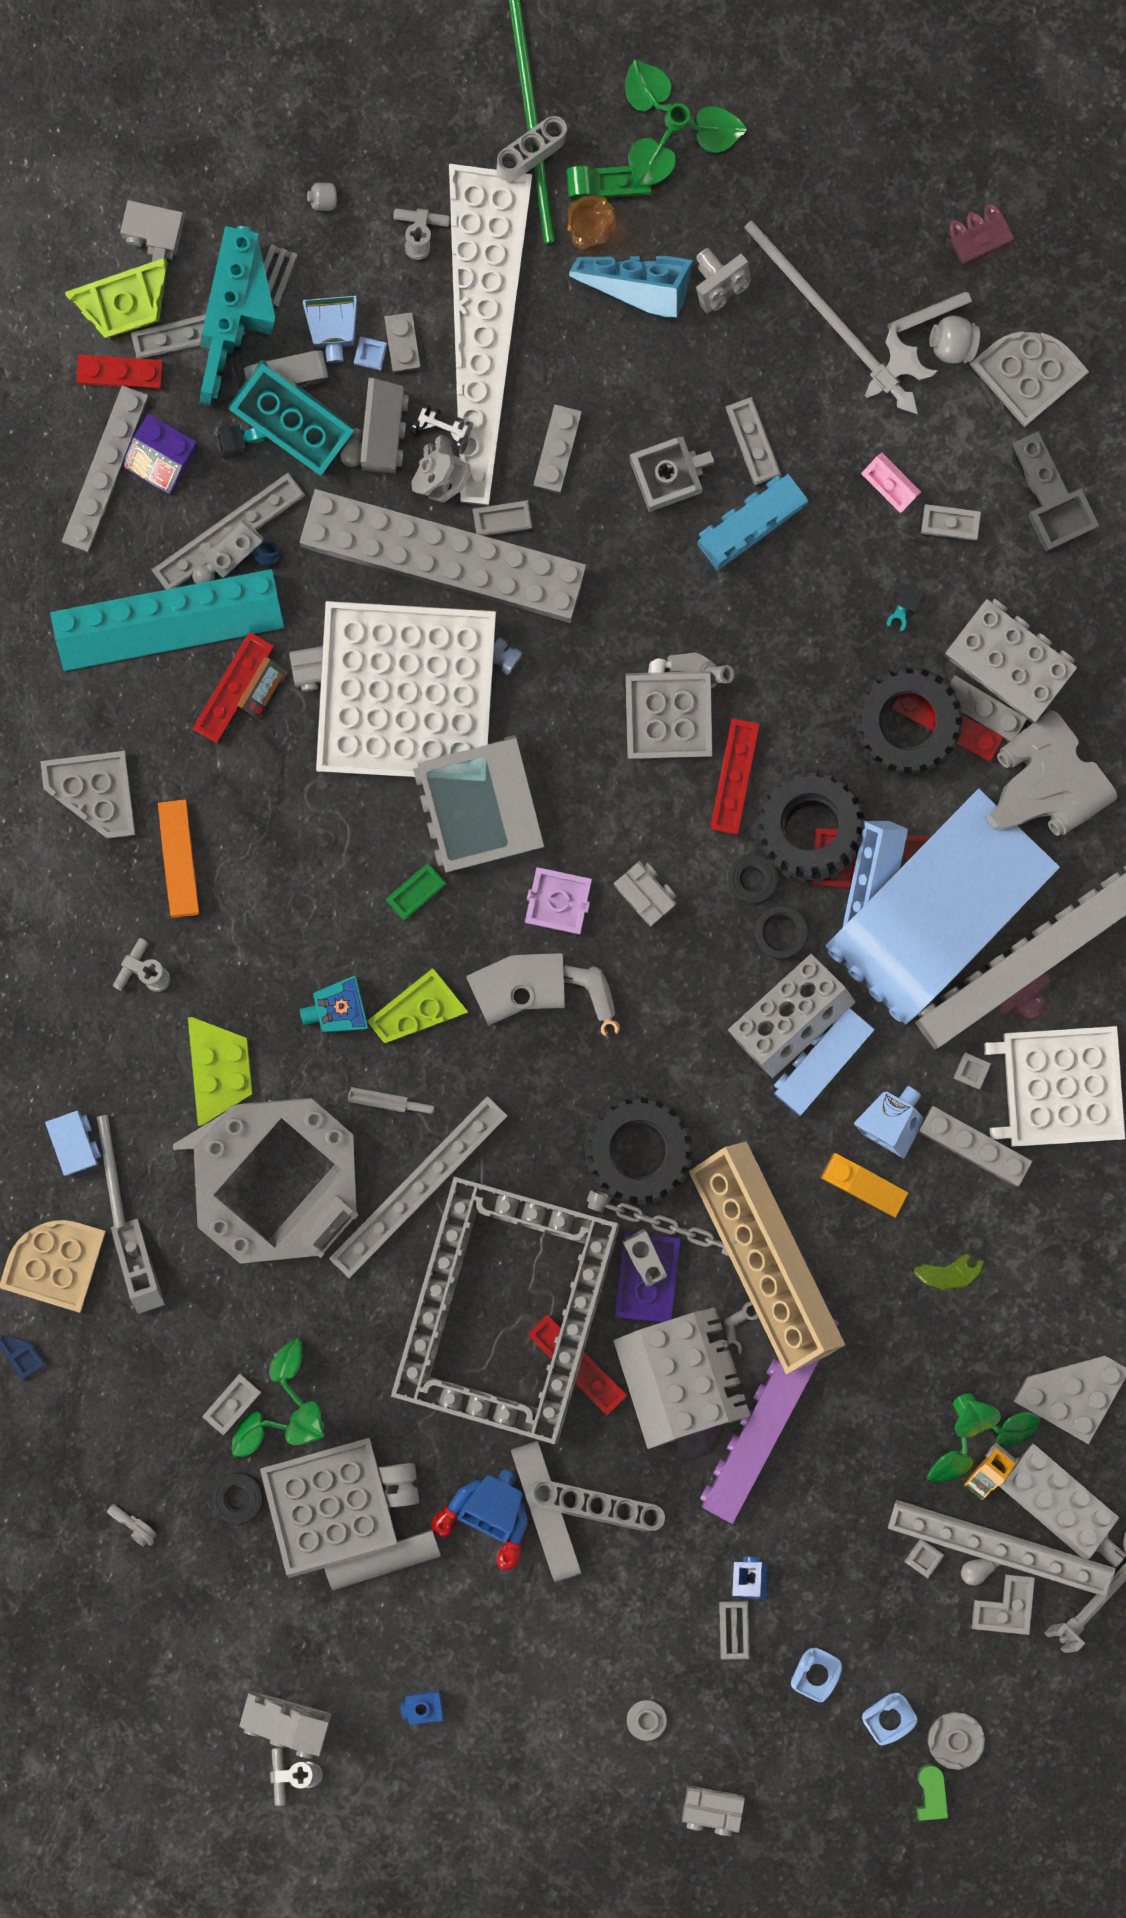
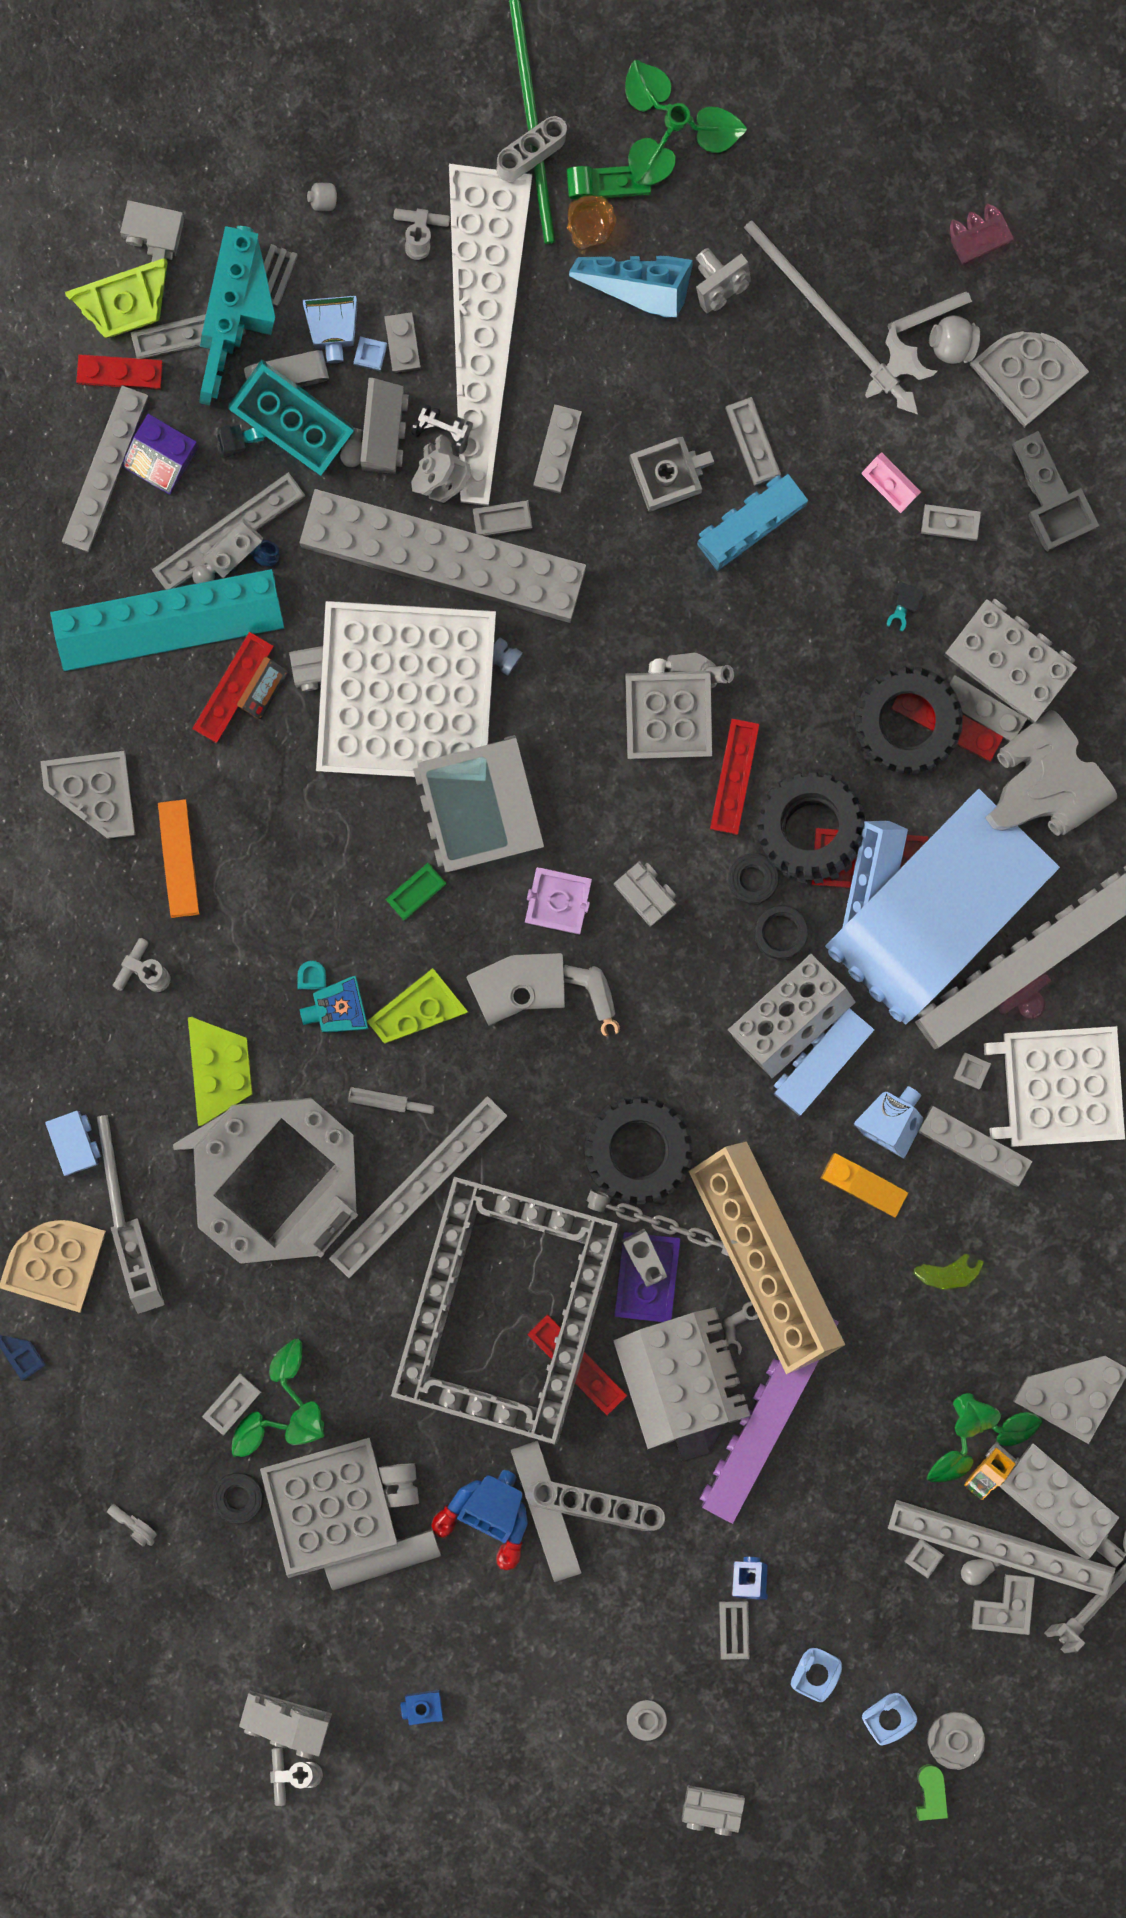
(311, 976): none -> teal tile

